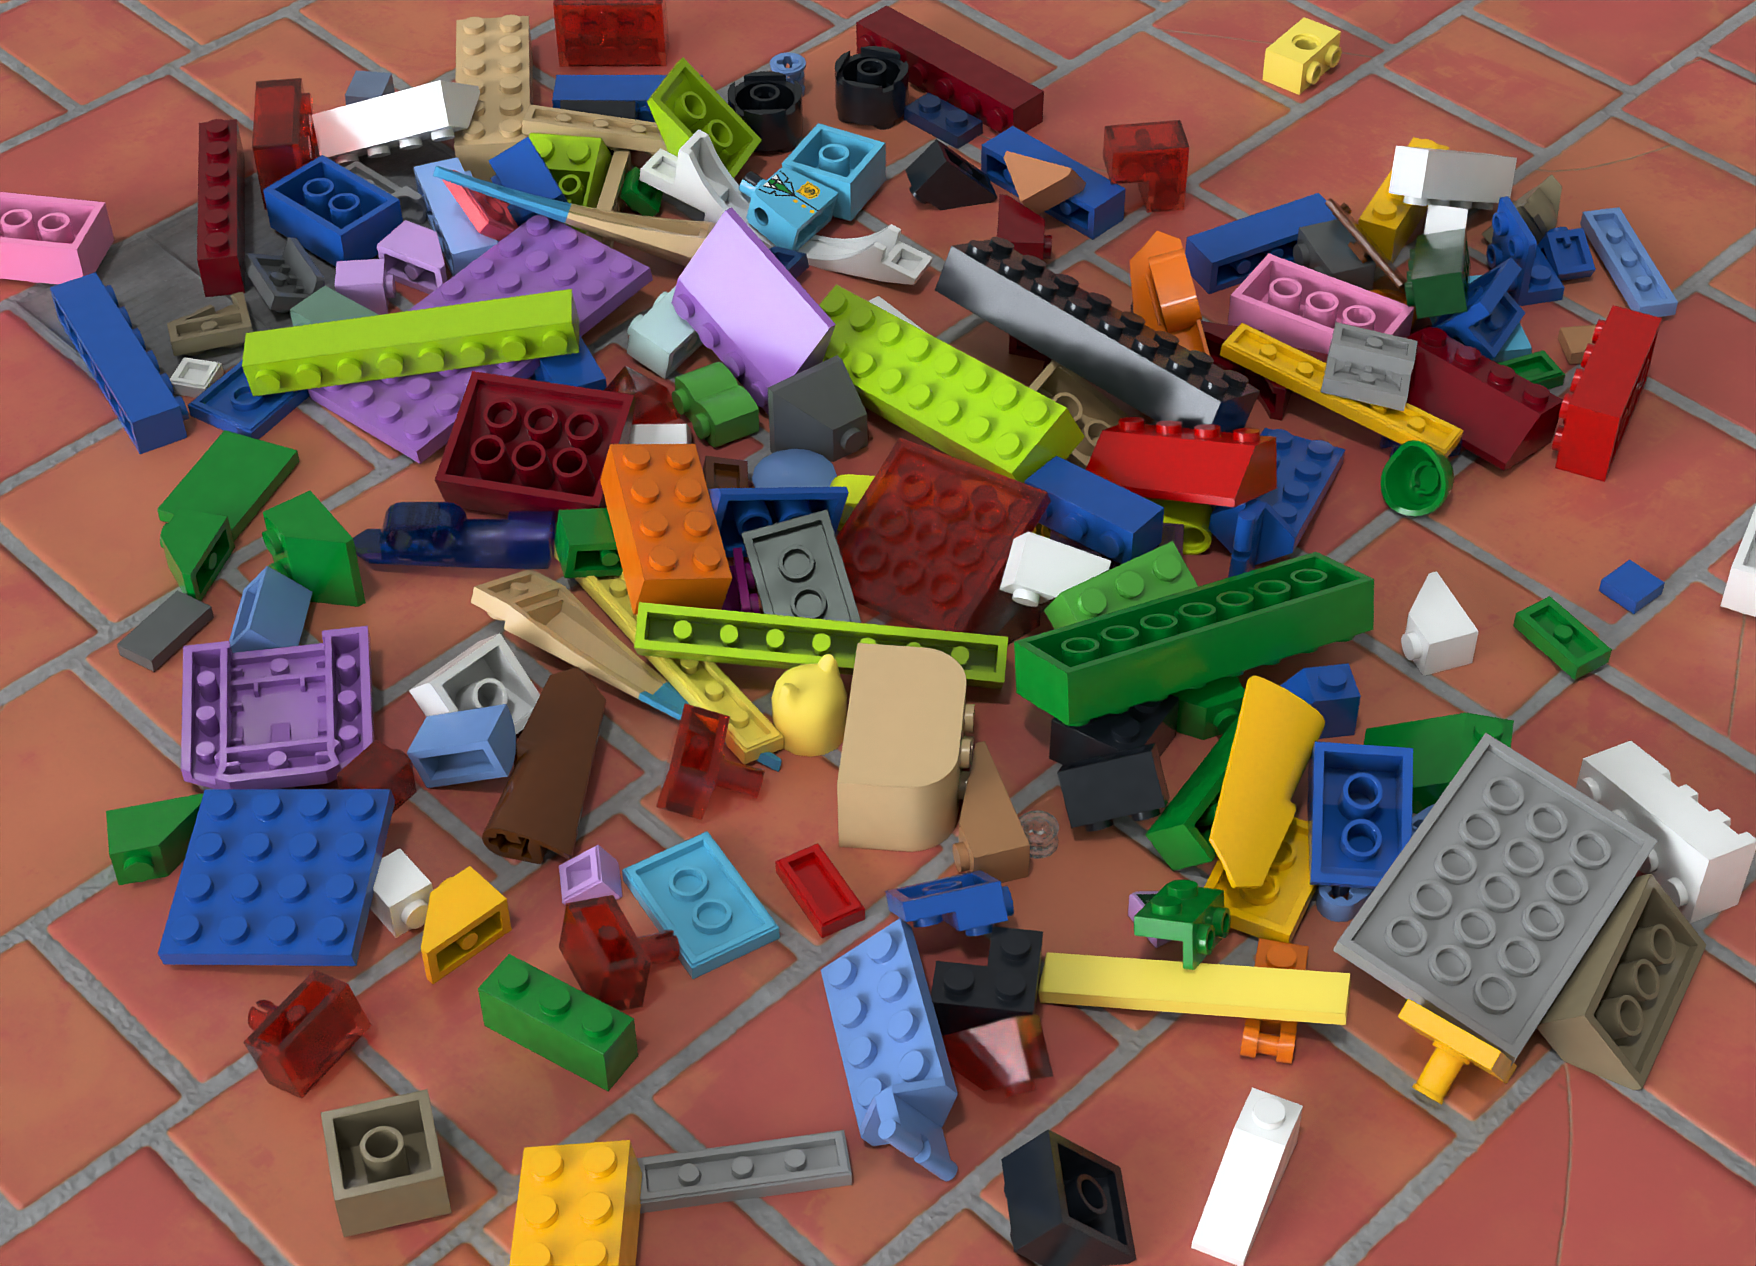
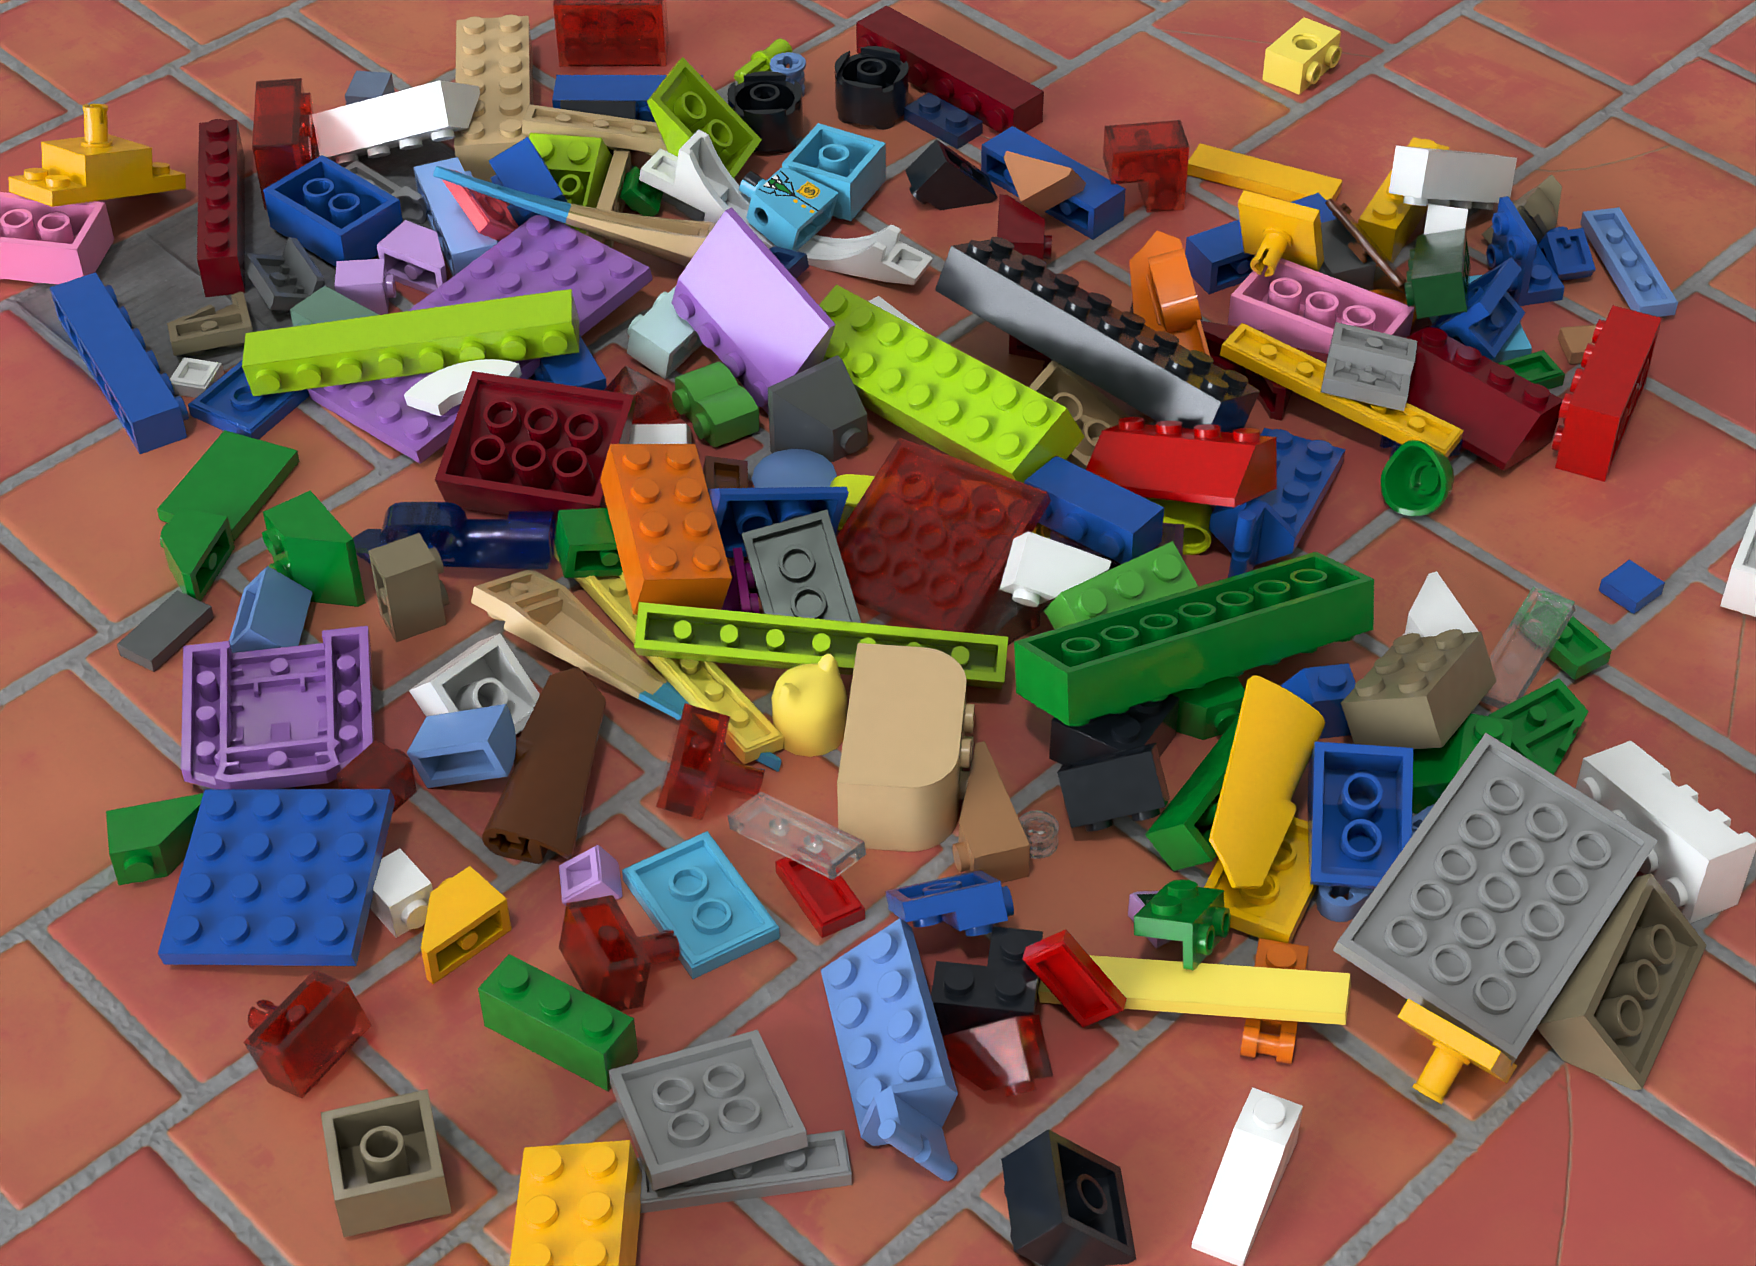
(94, 167): none -> yellow brick
(409, 586): none -> dark tan brick
(447, 386): none -> white tile
(707, 1109): none -> light grey plate
(761, 59): none -> lime axle
(797, 835): none -> clear tile
(1074, 978): none -> red tile
(1259, 175): none -> yellow tile
(1279, 230): none -> yellow tile
(1420, 690): none -> dark tan brick
(1527, 645): none -> clear tile
(1544, 723): none -> green wing

